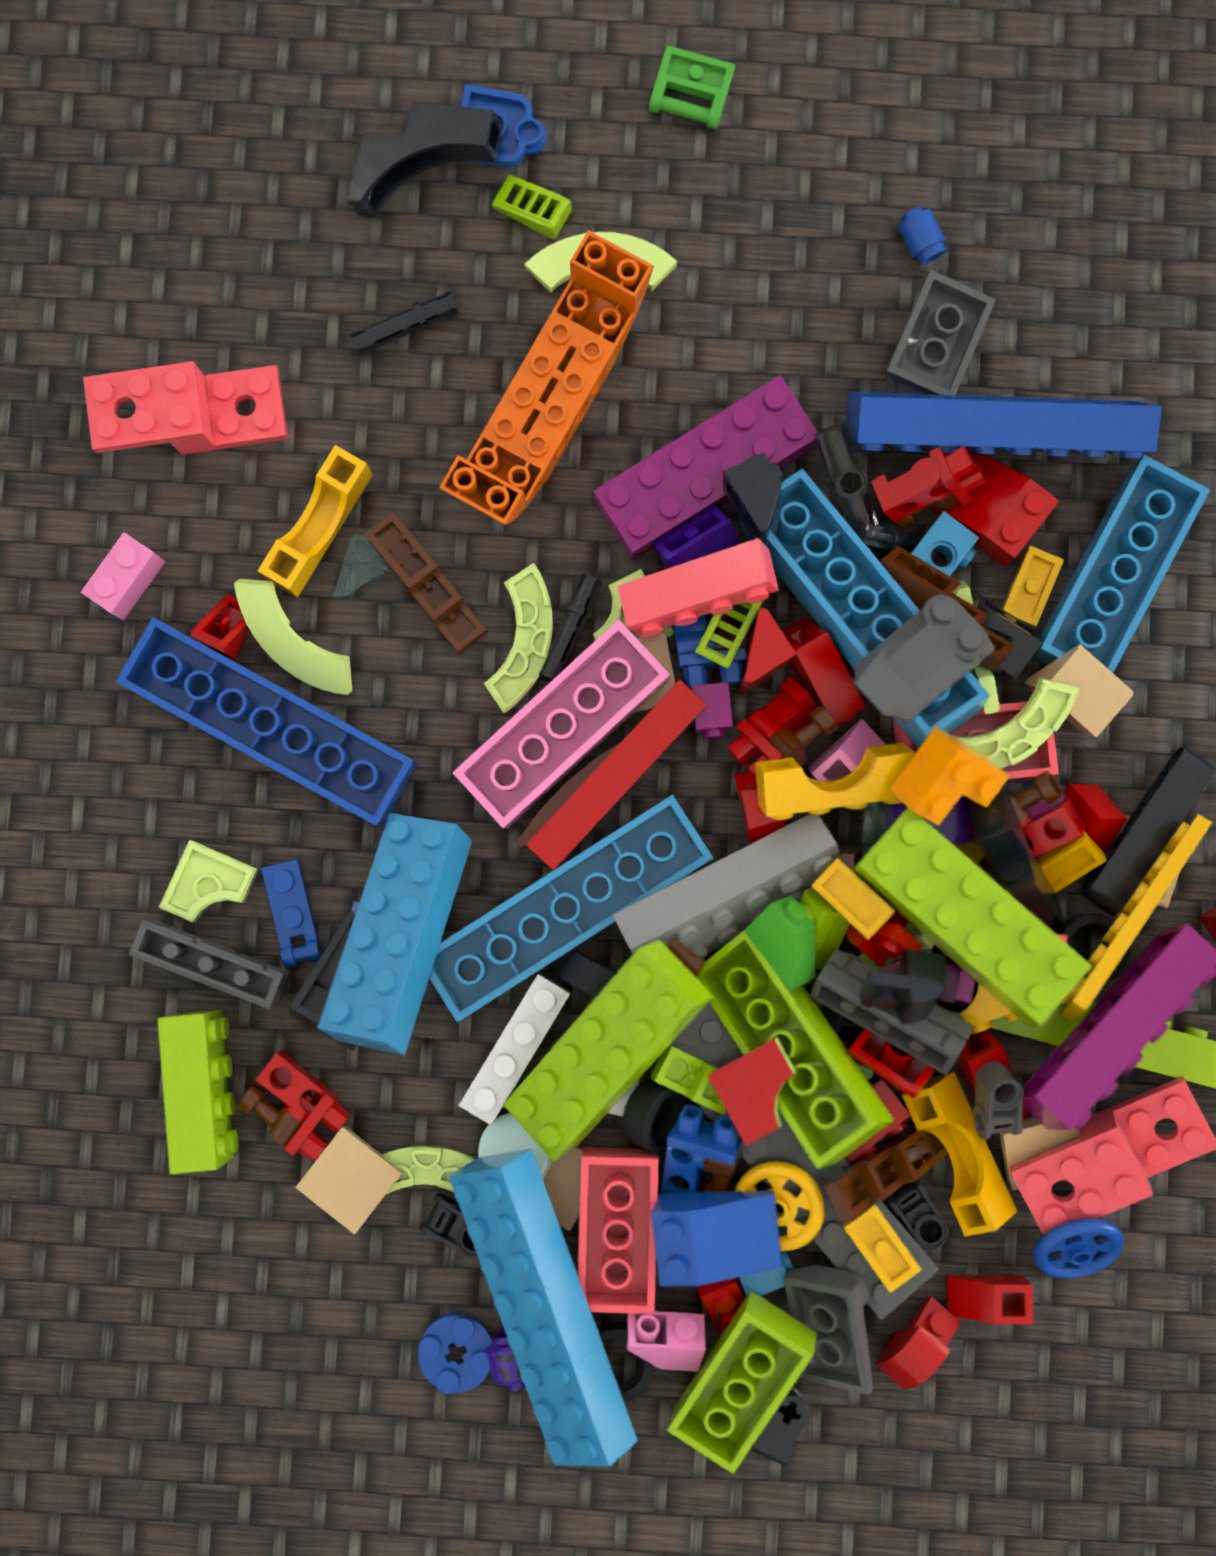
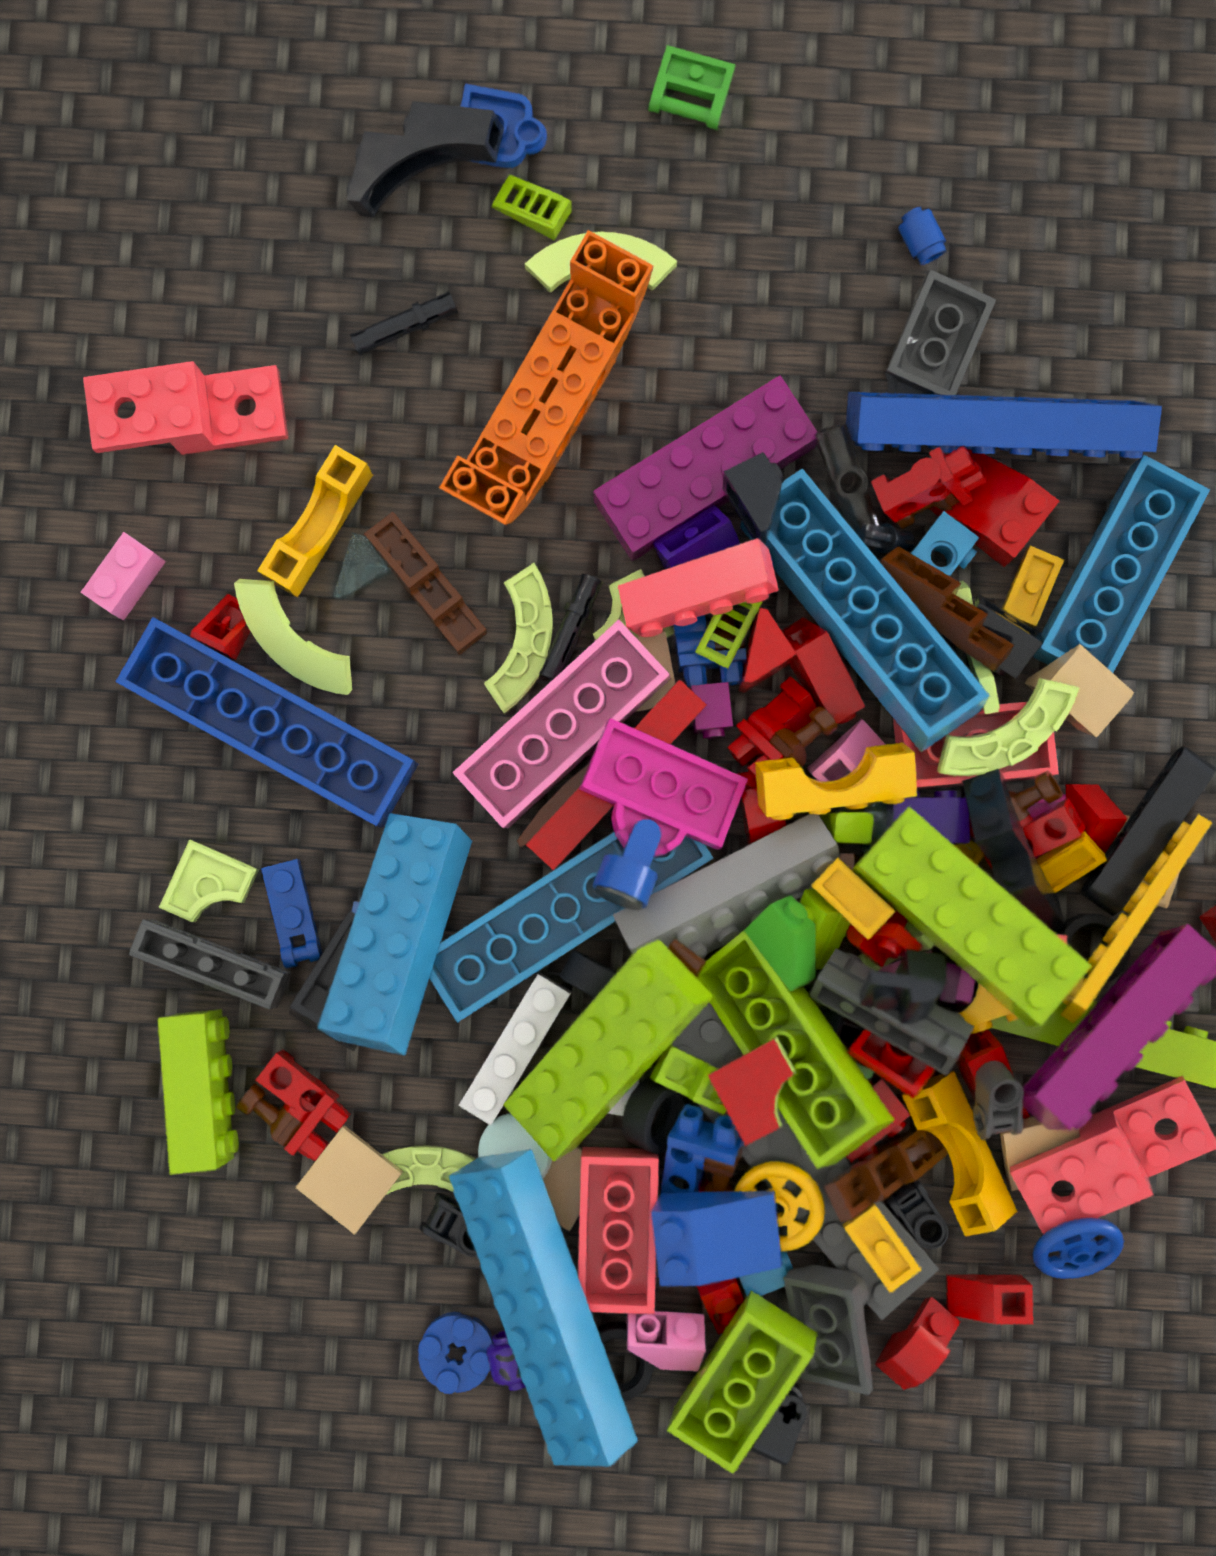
(657, 802): none -> dark pink plate
(849, 826): none -> lime slope
(922, 659): dark grey slope -> none
(942, 773): light orange brick -> none

